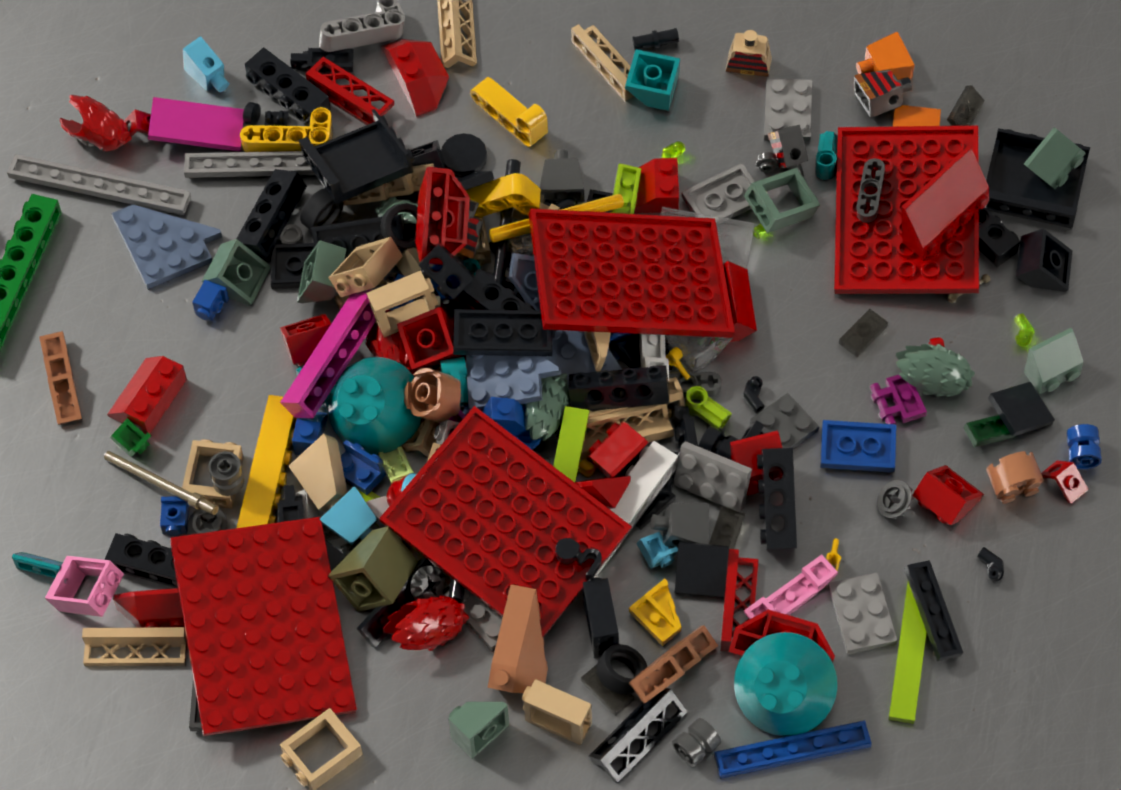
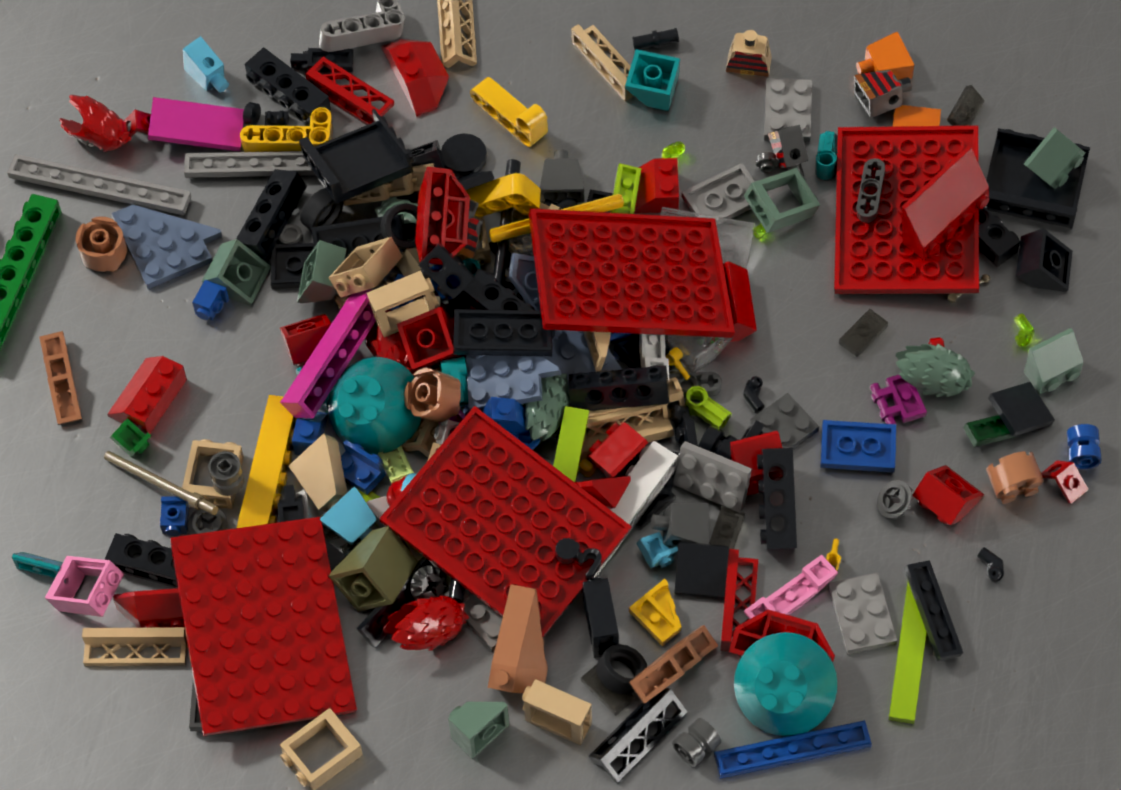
(101, 244): none -> nougat brick

